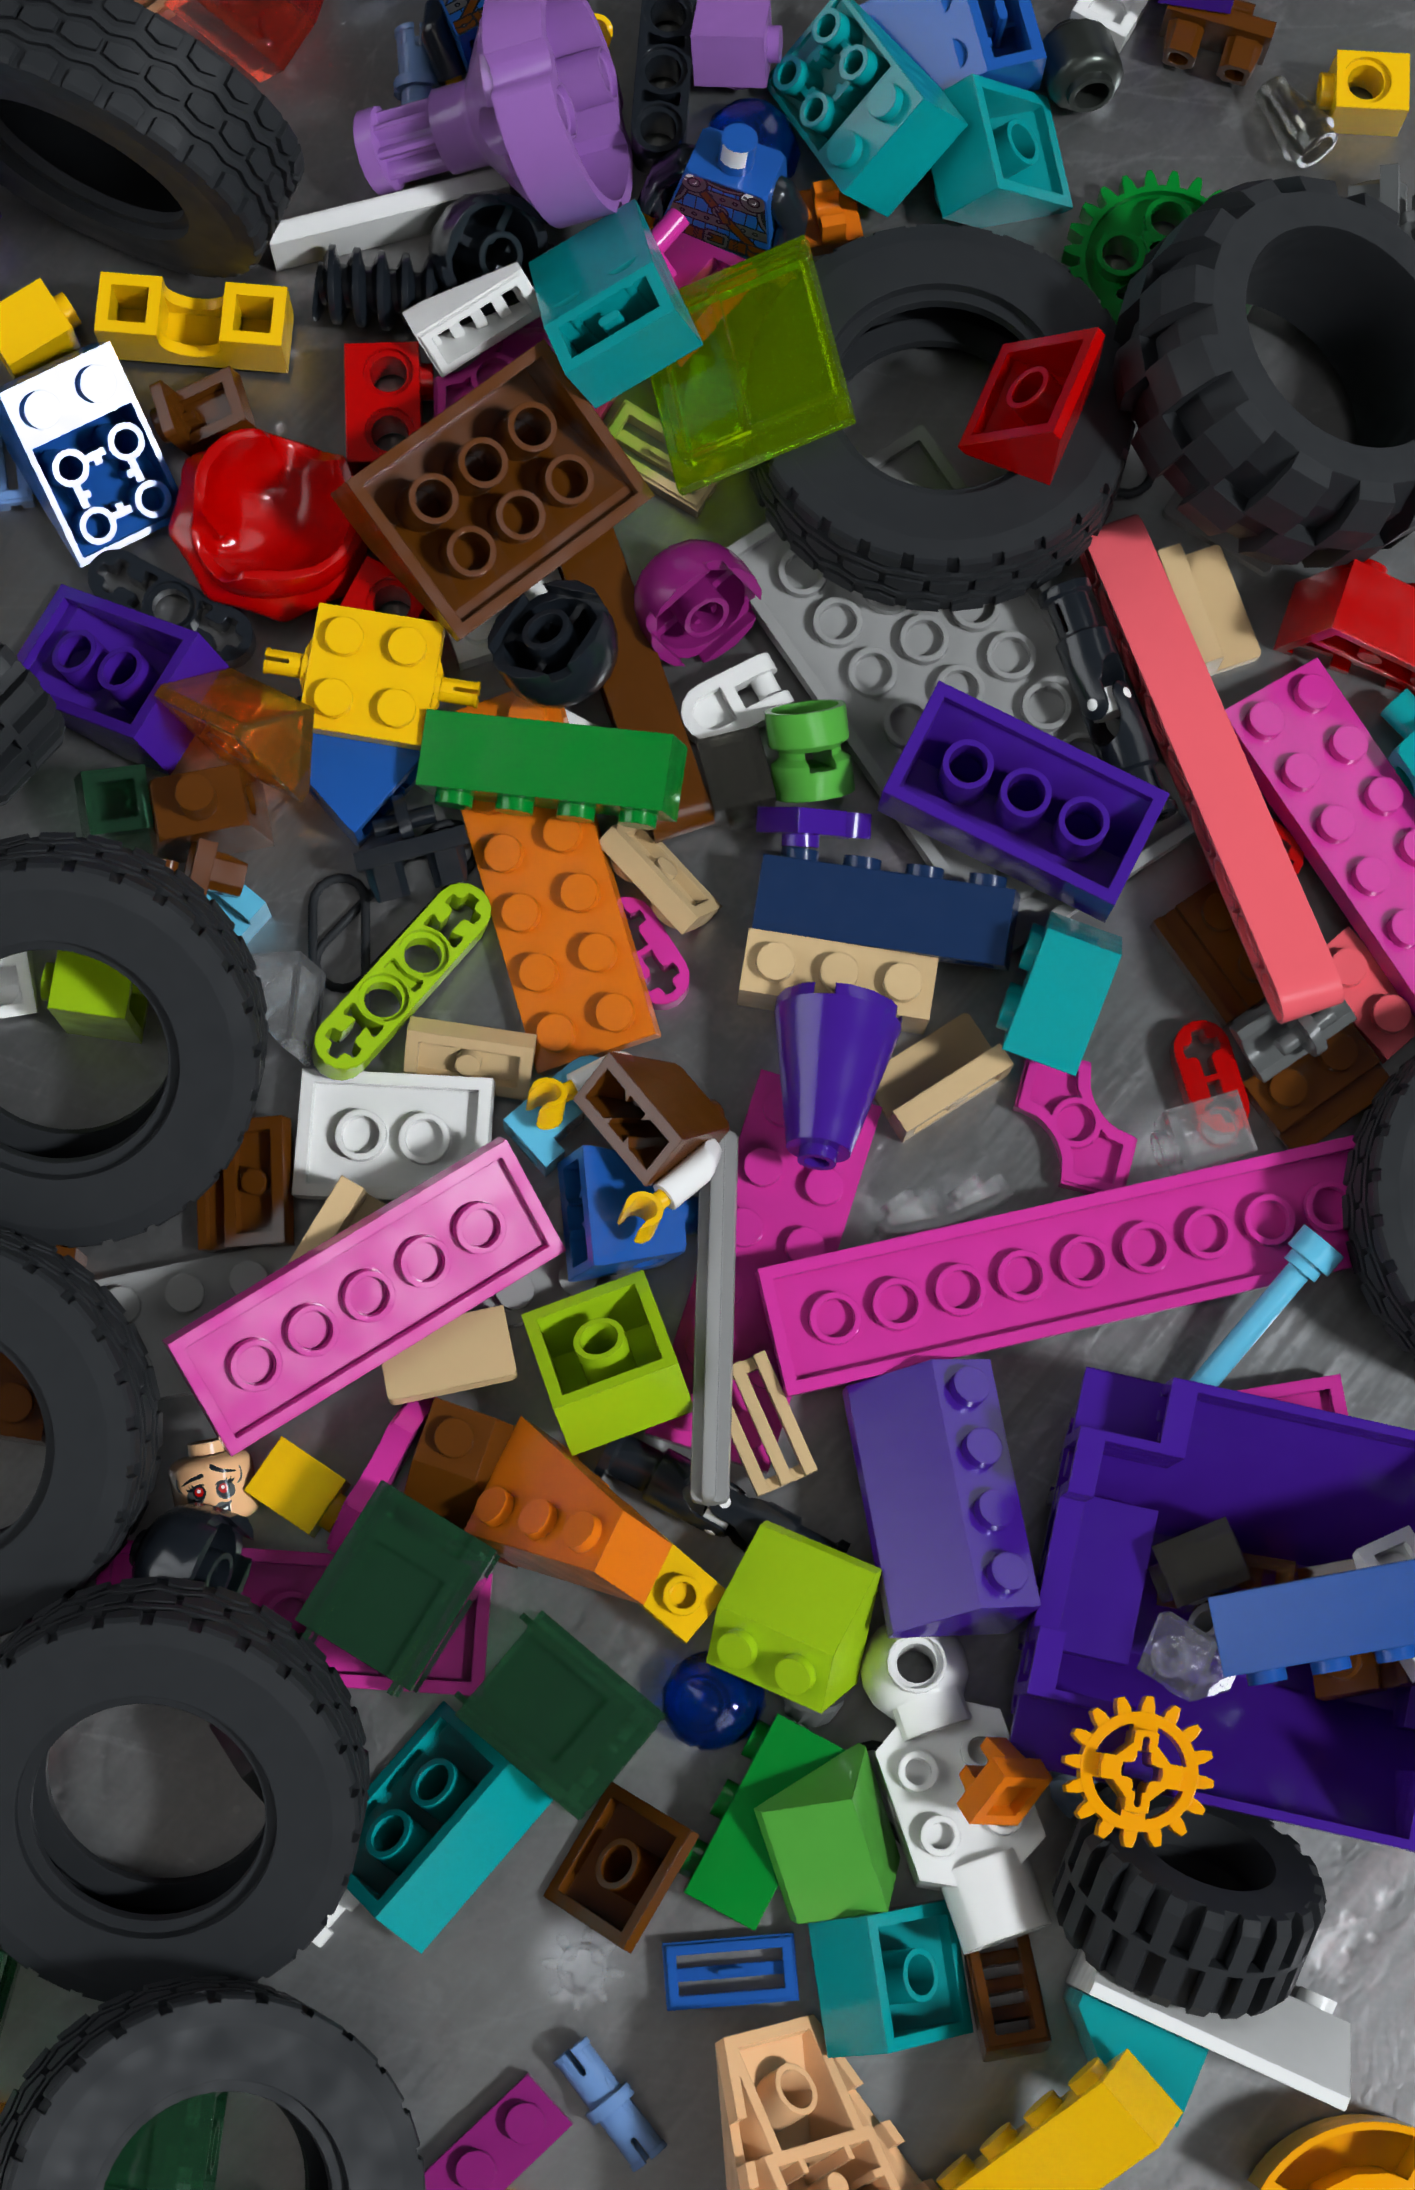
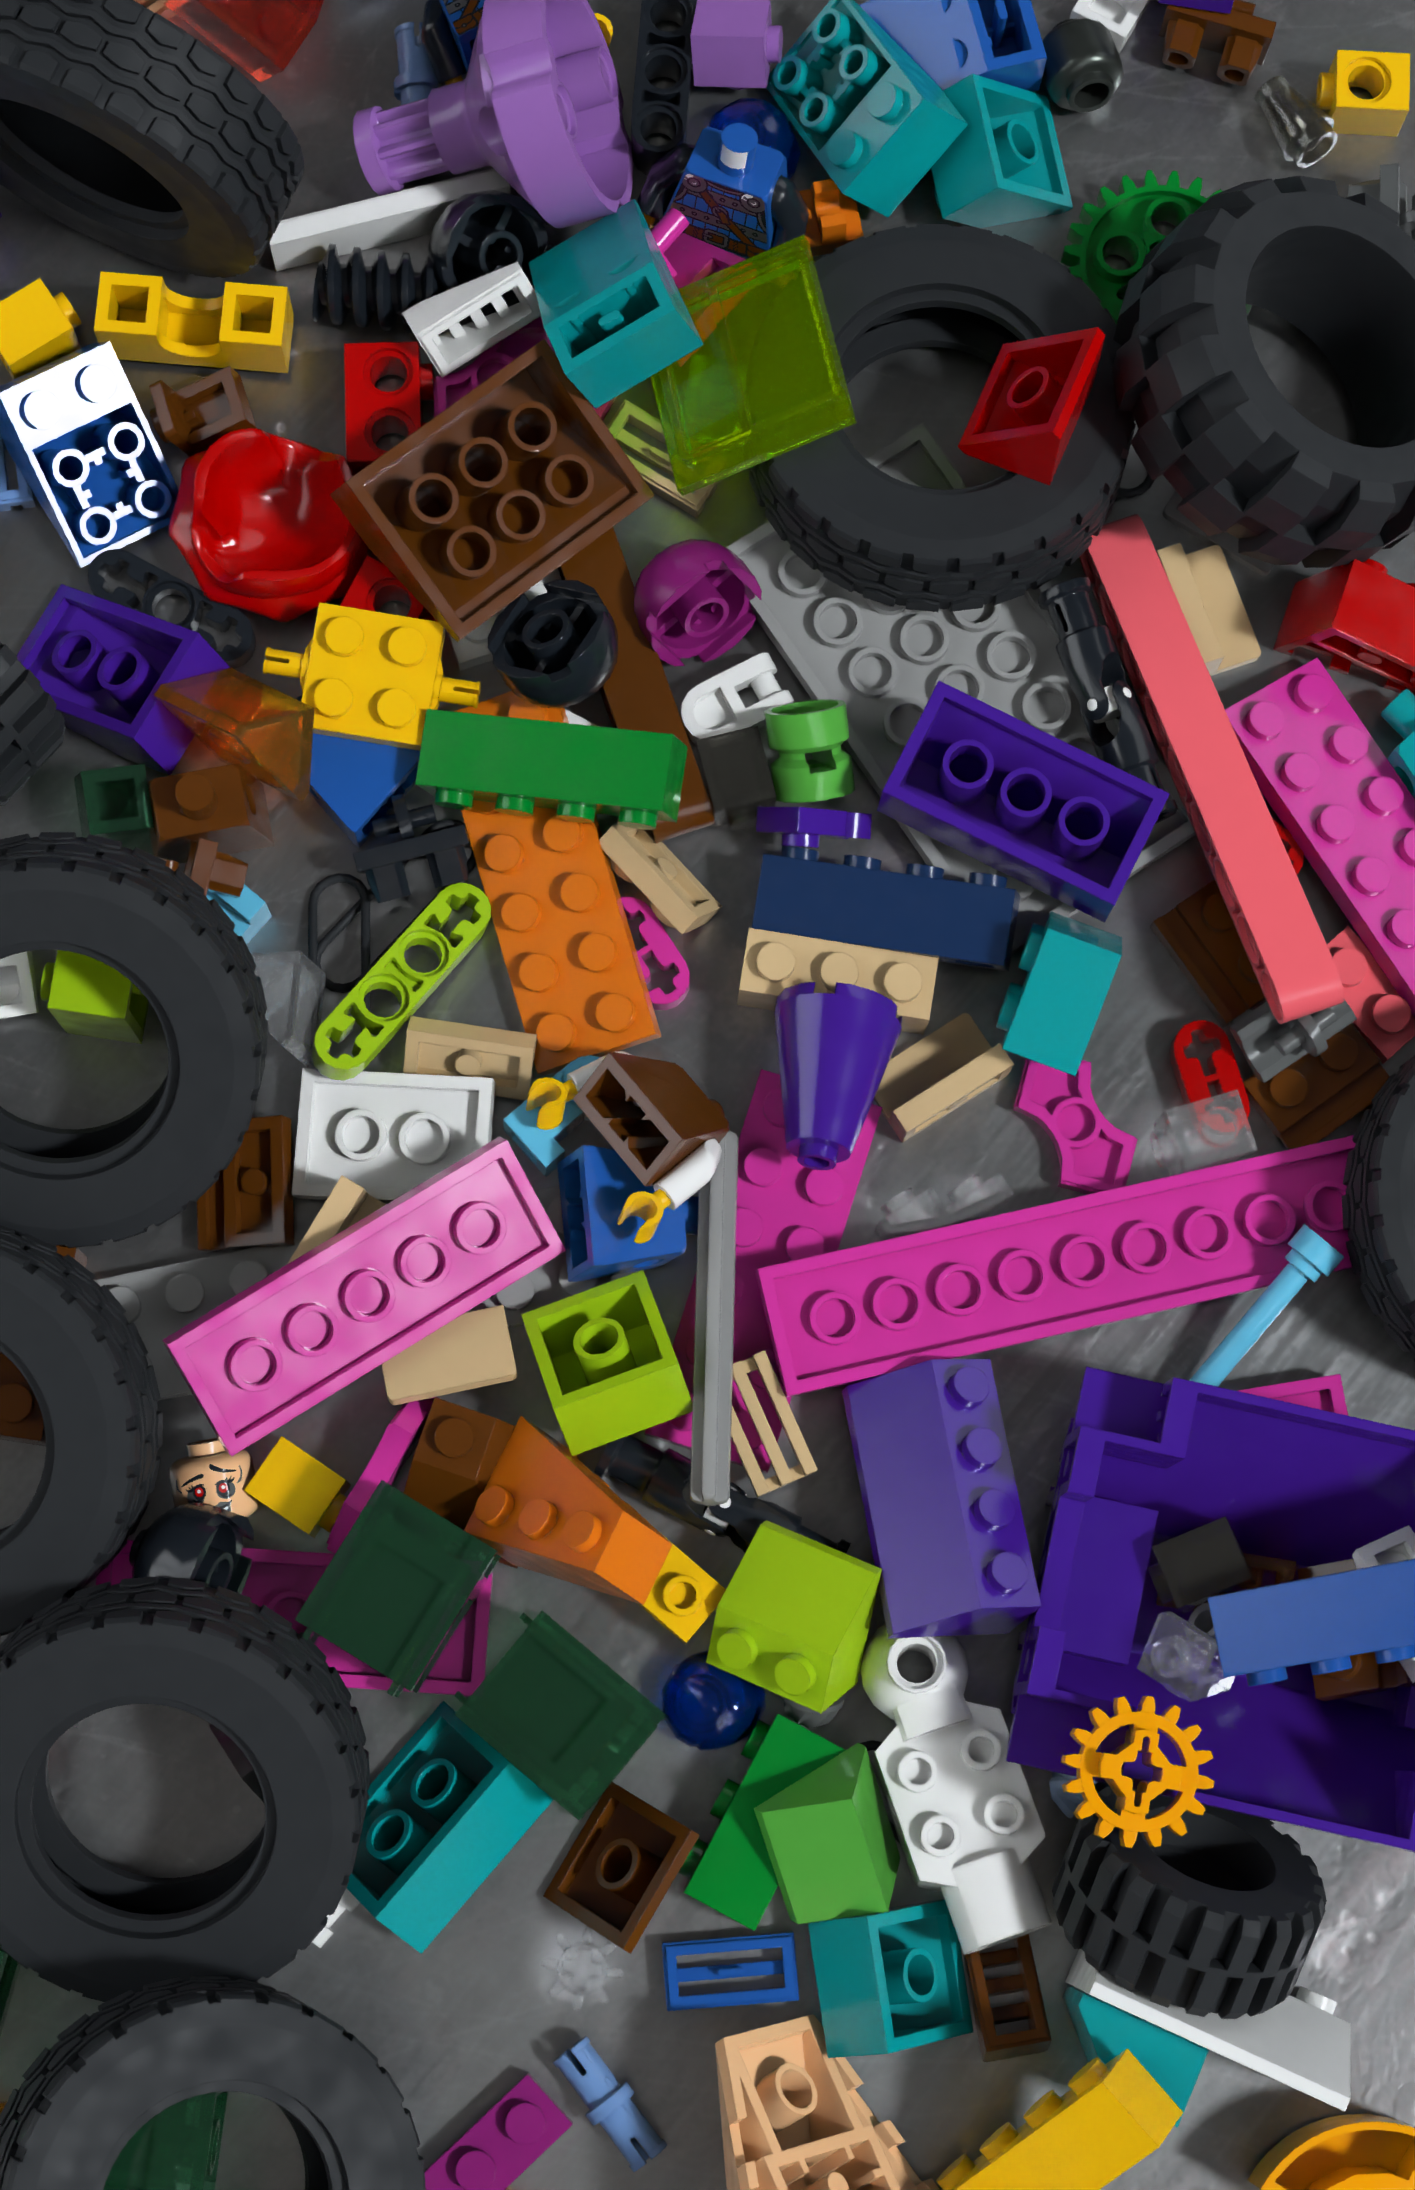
(1003, 1787): orange tile -> none

